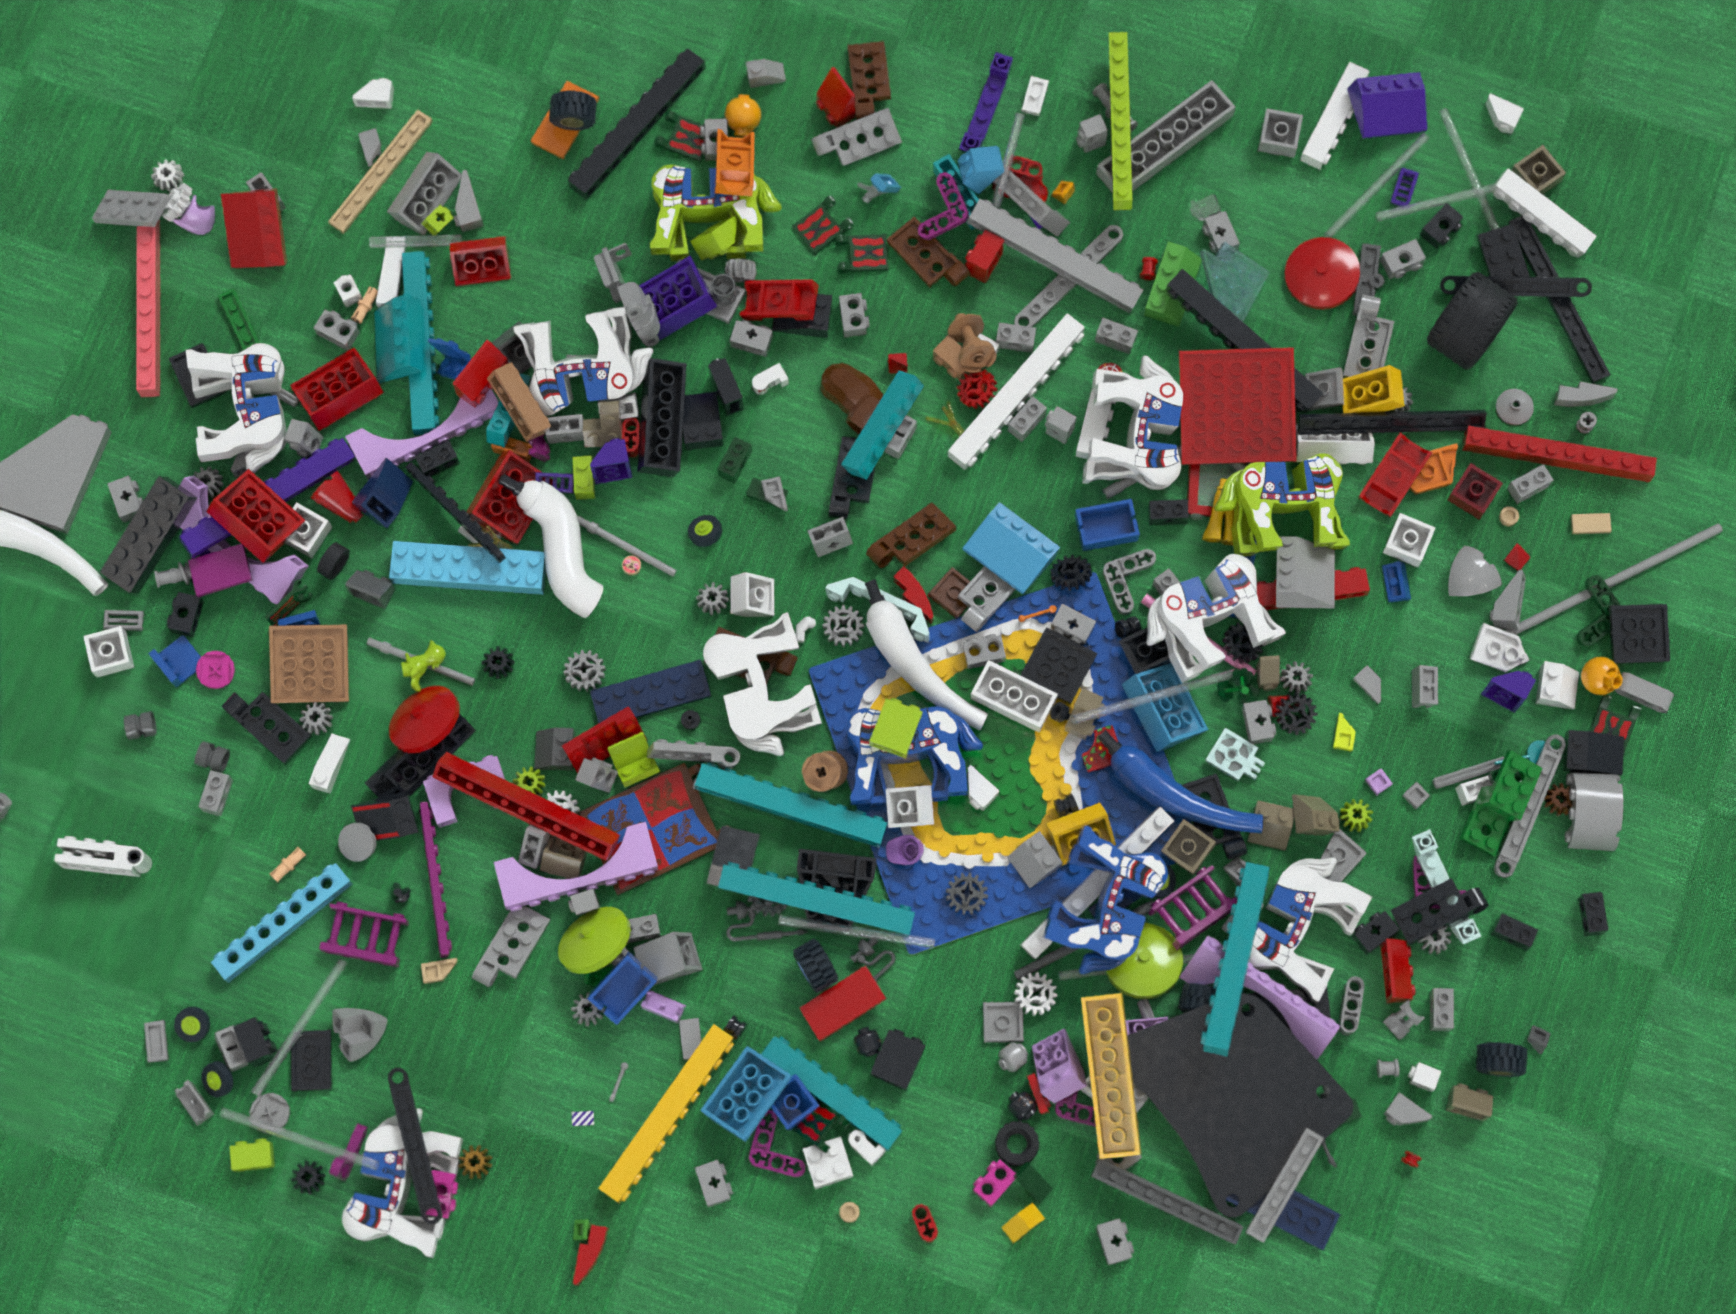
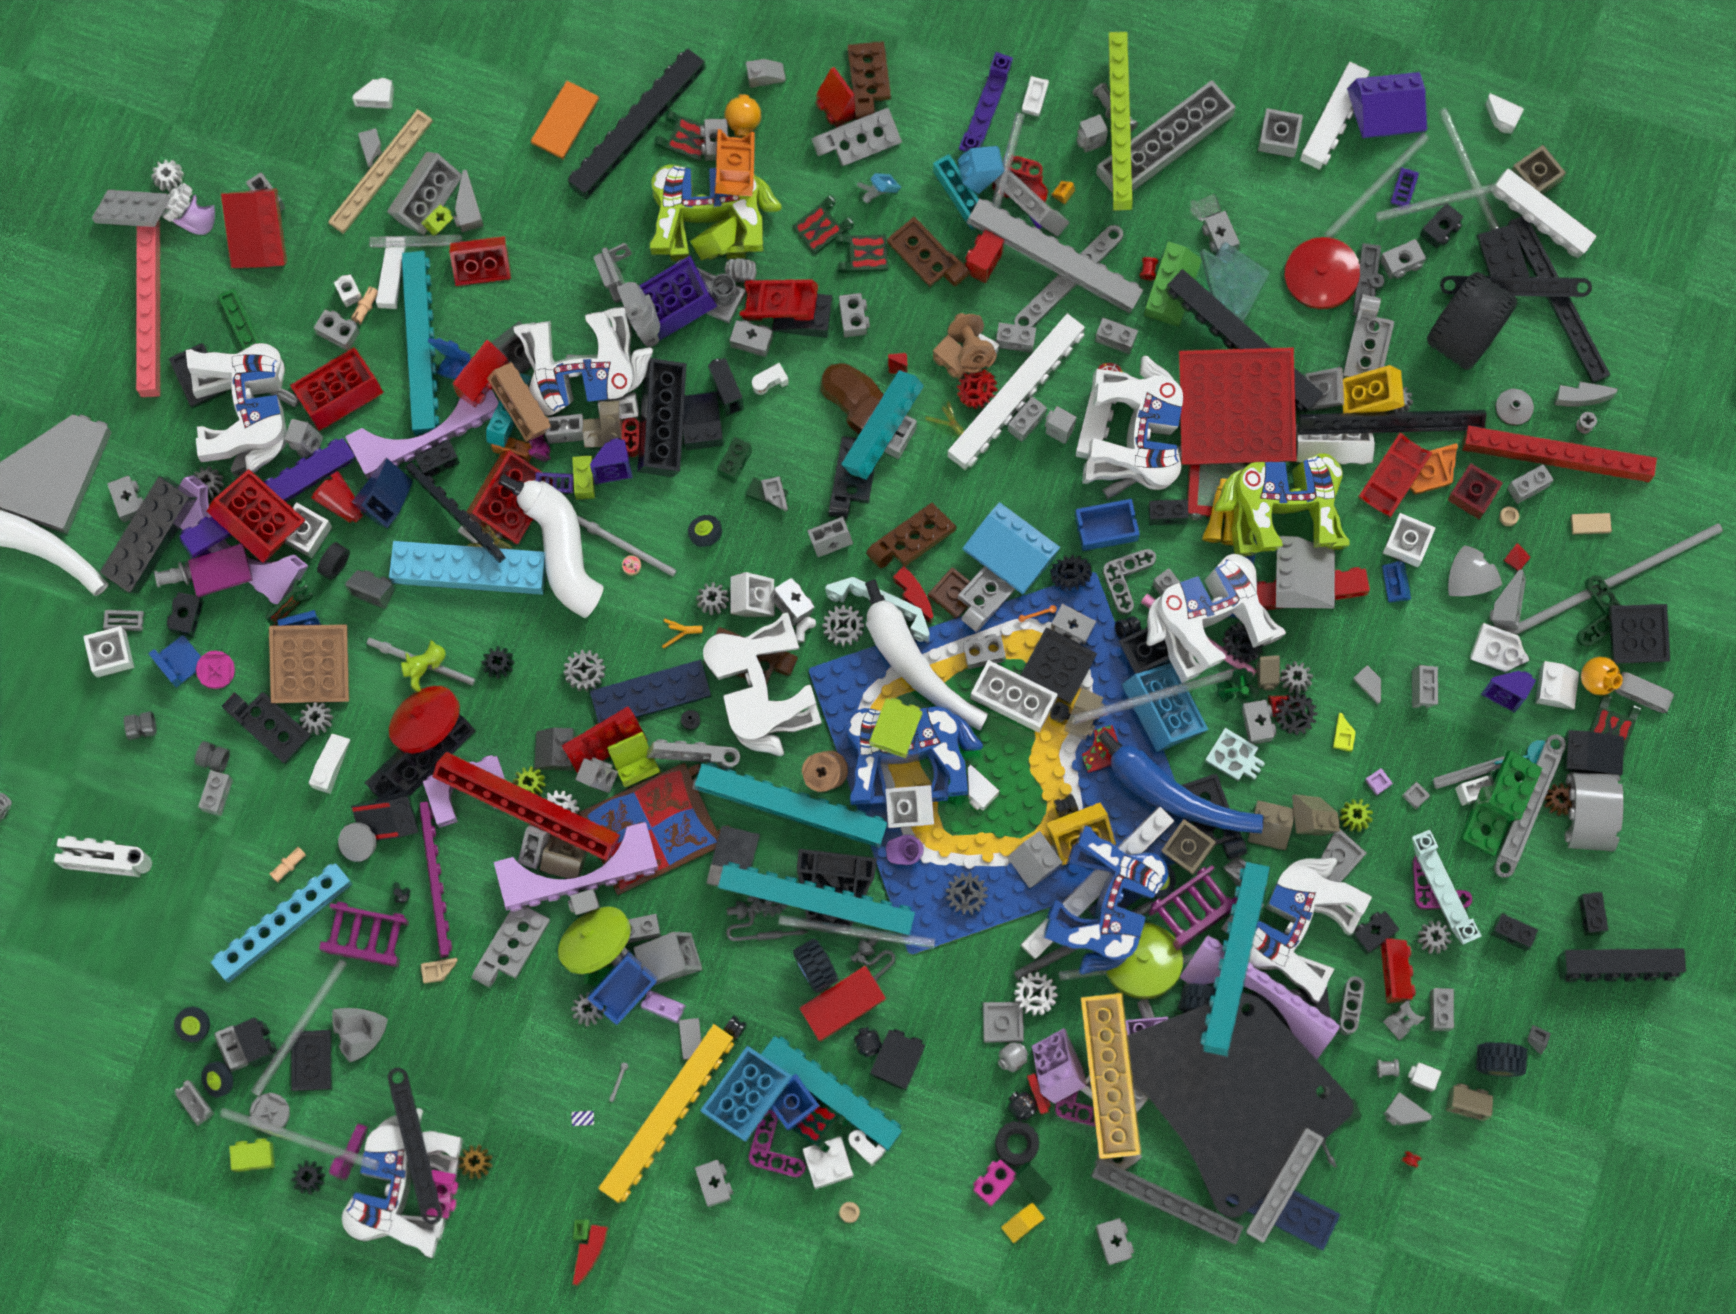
(156, 1041): light grey tile -> none
(399, 338): teal slope -> none
(572, 110): black wheel -> none
(686, 630): none -> light orange plant
(791, 599): none -> brick
(932, 1226): red beam -> none
(950, 214): magenta beam -> none
(1468, 904): black hinge -> none
(1621, 964): none -> black brick

